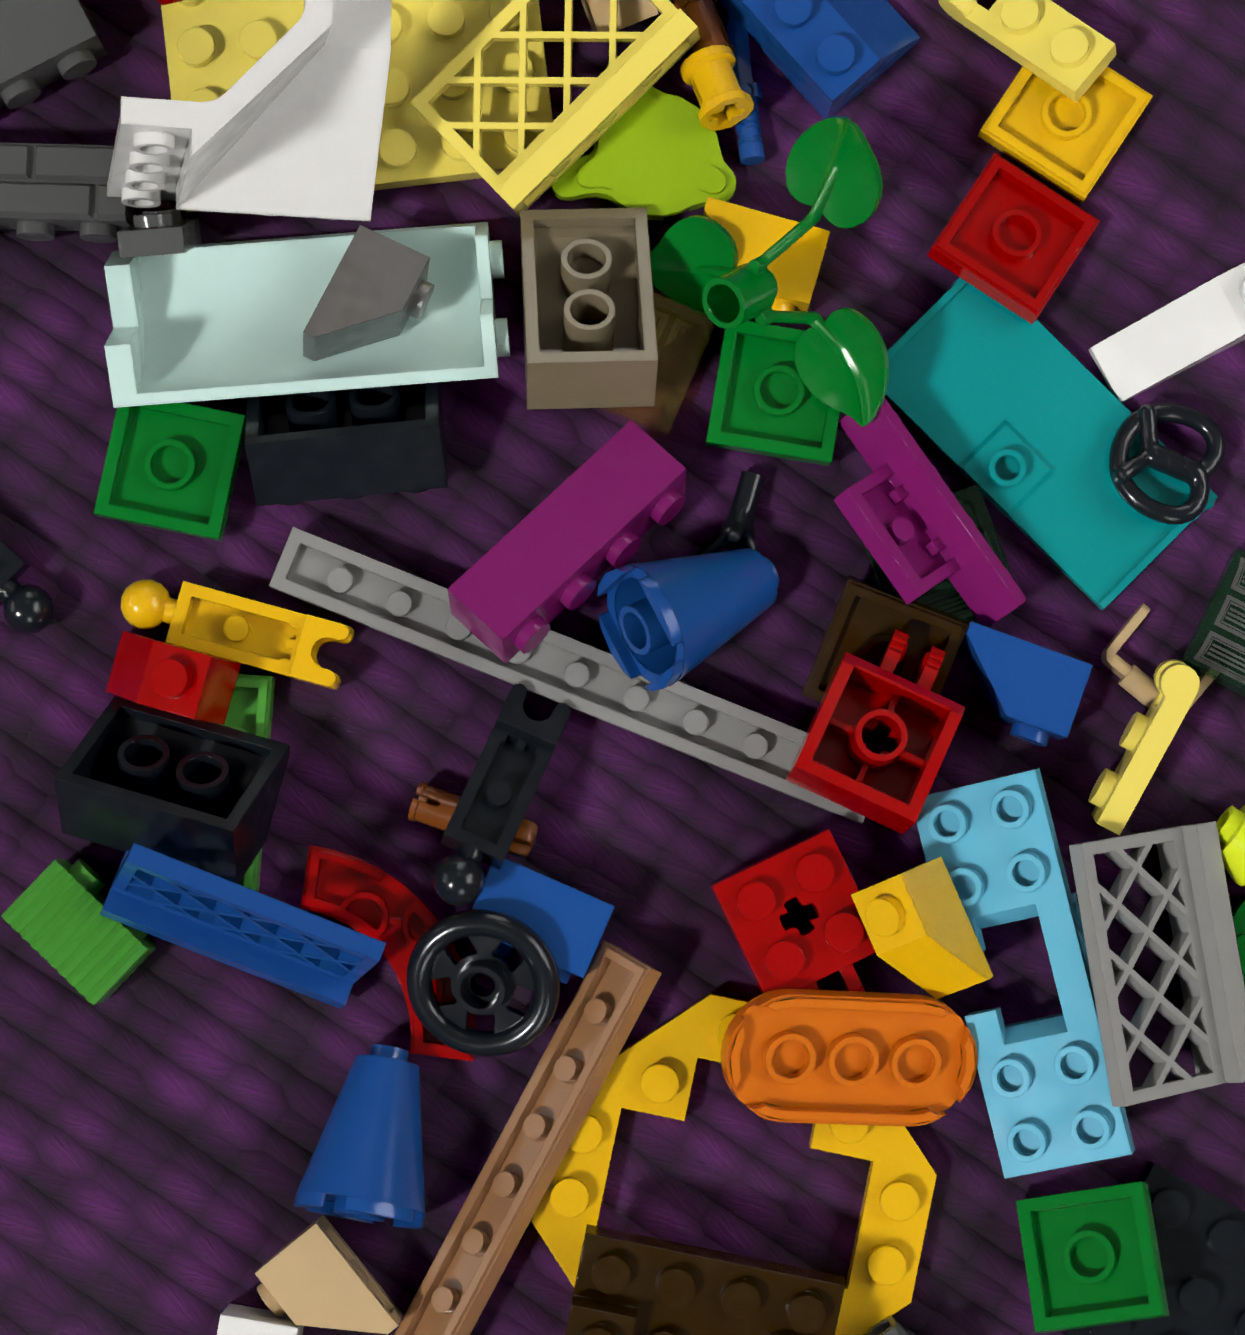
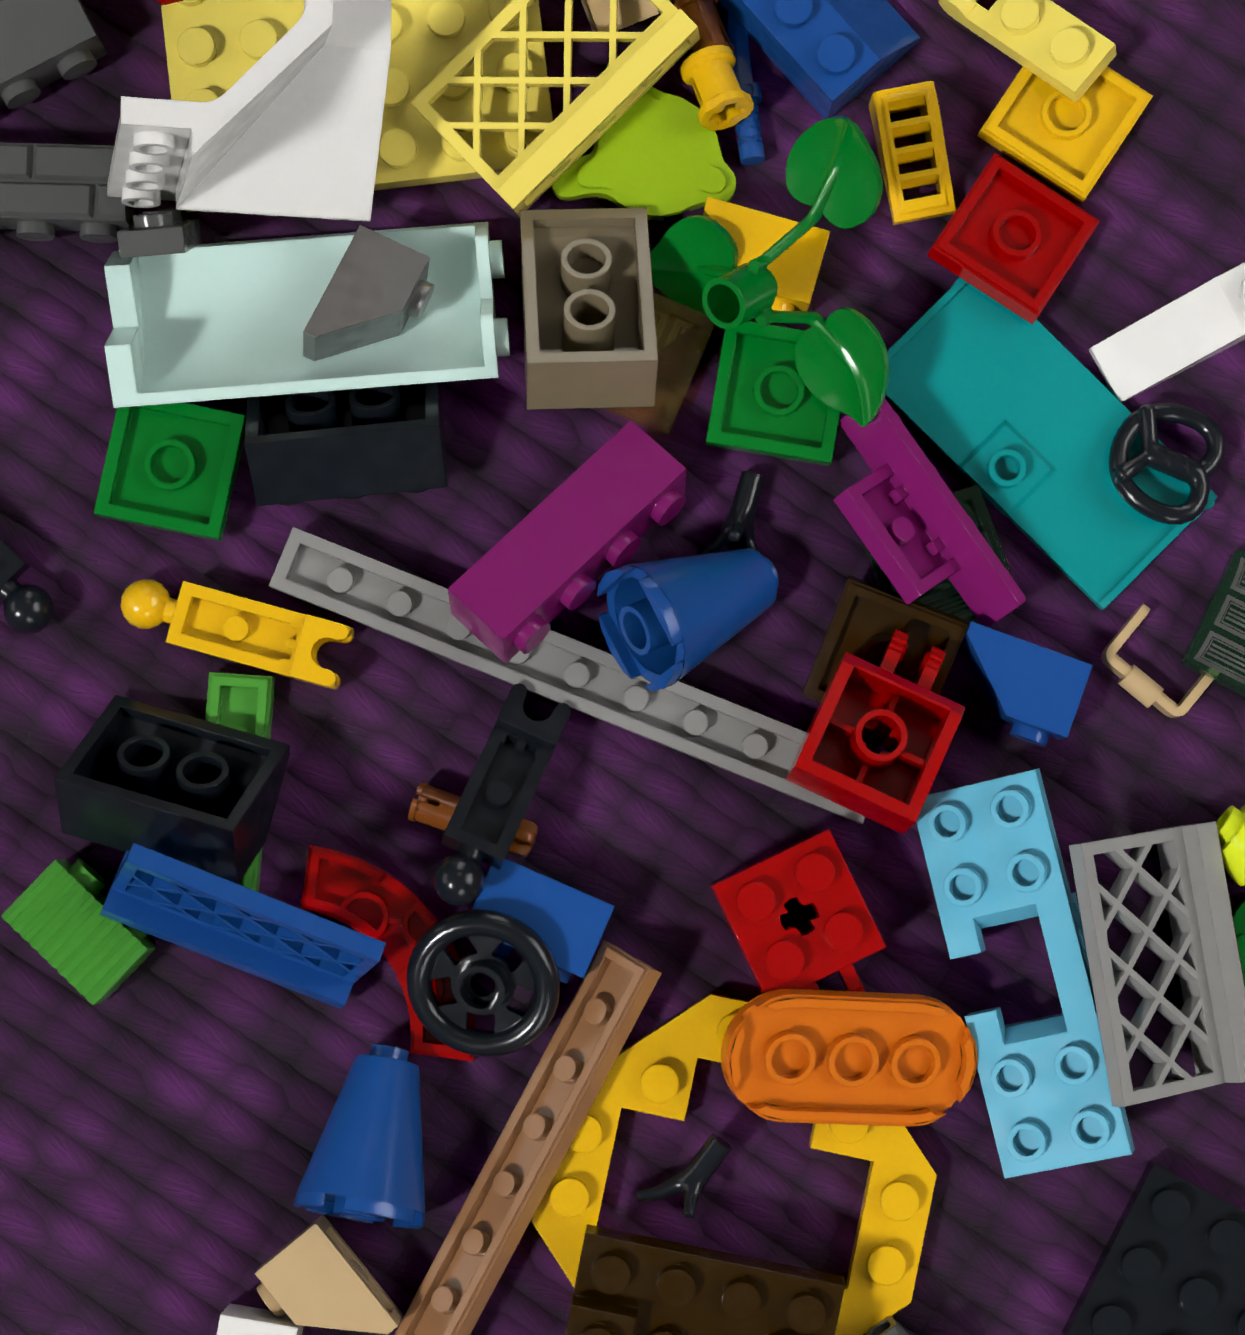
(173, 678): red slope -> none
(692, 1177): none -> black bar
(901, 99): none -> yellow slope
(923, 929): yellow slope -> none
(1092, 1258): green plate -> none
(1145, 745): light yellow plate -> none

